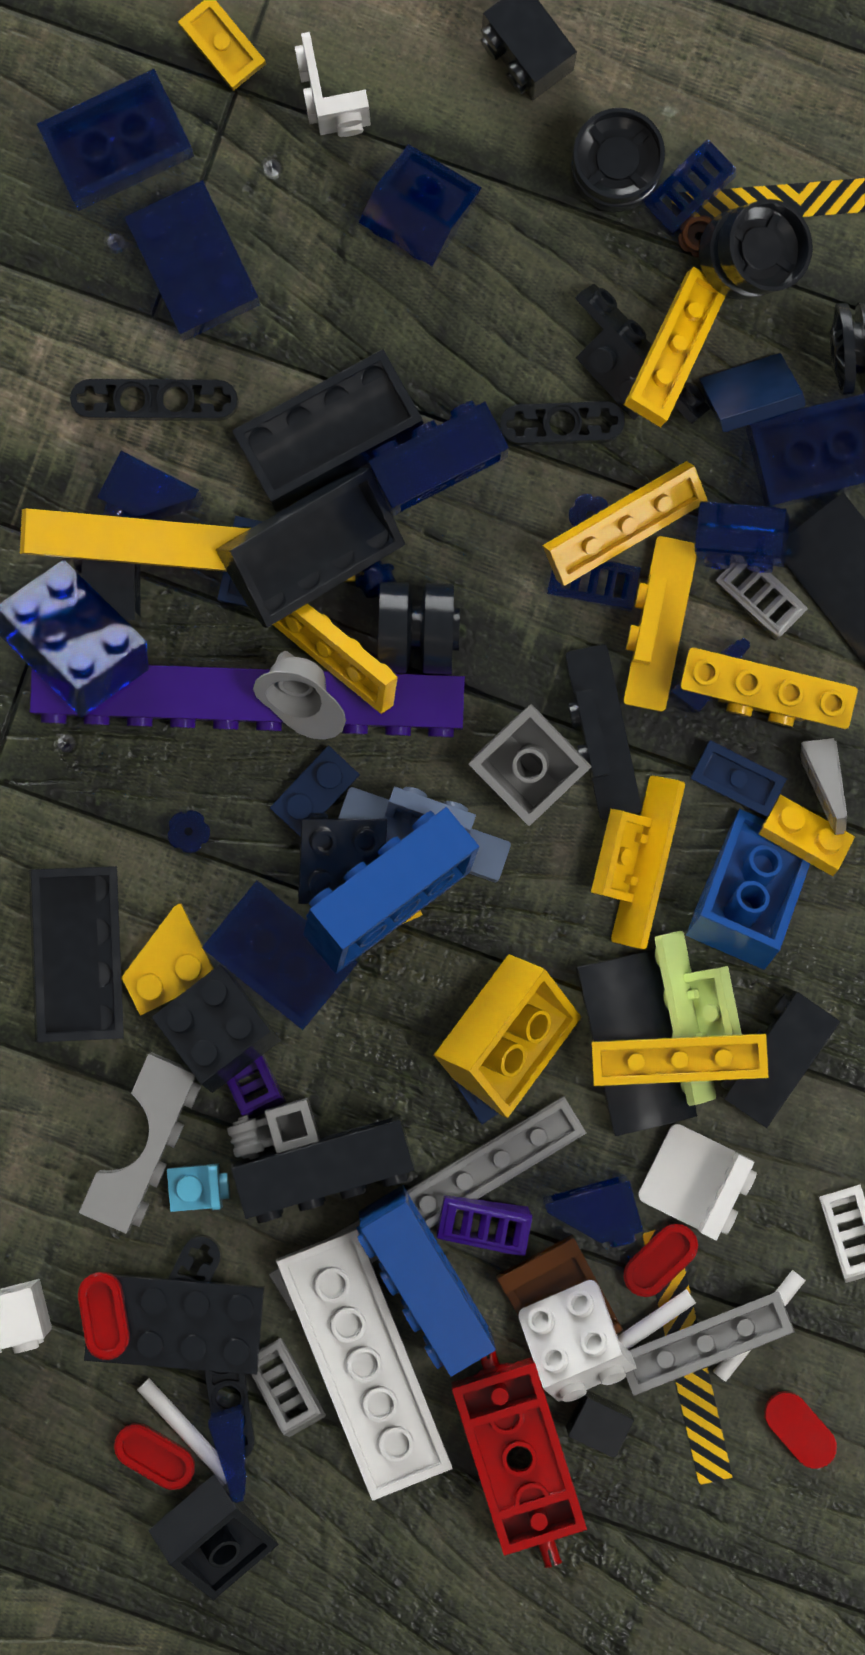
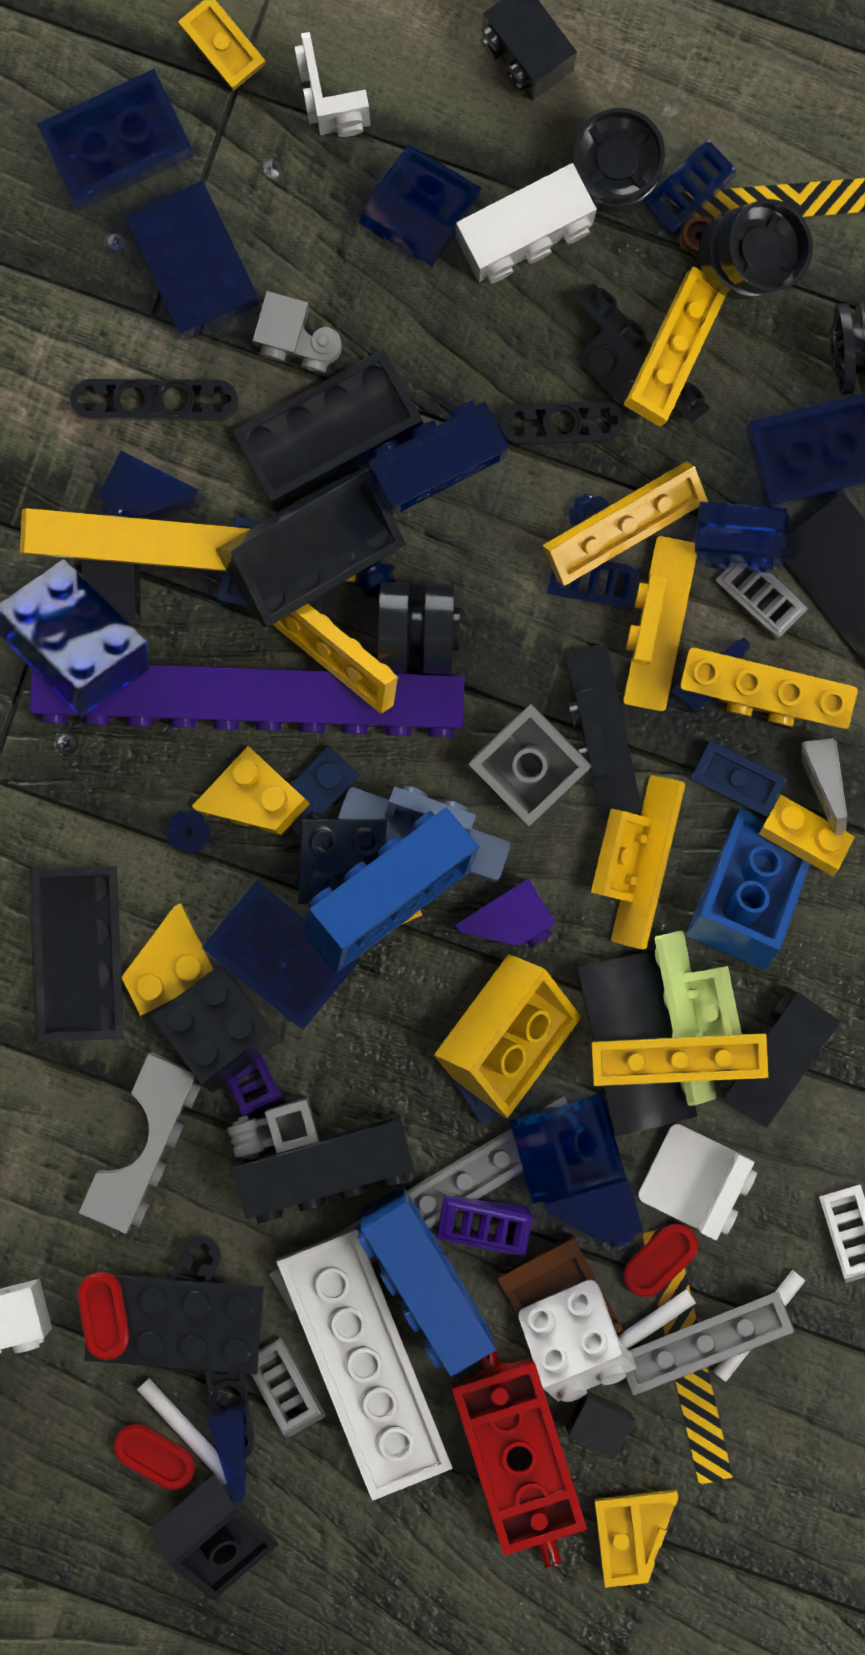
(197, 1187): medium azure bracket -> none
(252, 796): none -> yellow wing
(282, 334): none -> light grey brick
(299, 697): light grey piece -> none
(511, 918): none -> dark purple slope
(526, 224): none -> white brick
(567, 1148): none -> clear blue slope
(631, 1534): none -> yellow wing
(752, 392): dark blue tile -> none
(800, 1429): red tile -> none

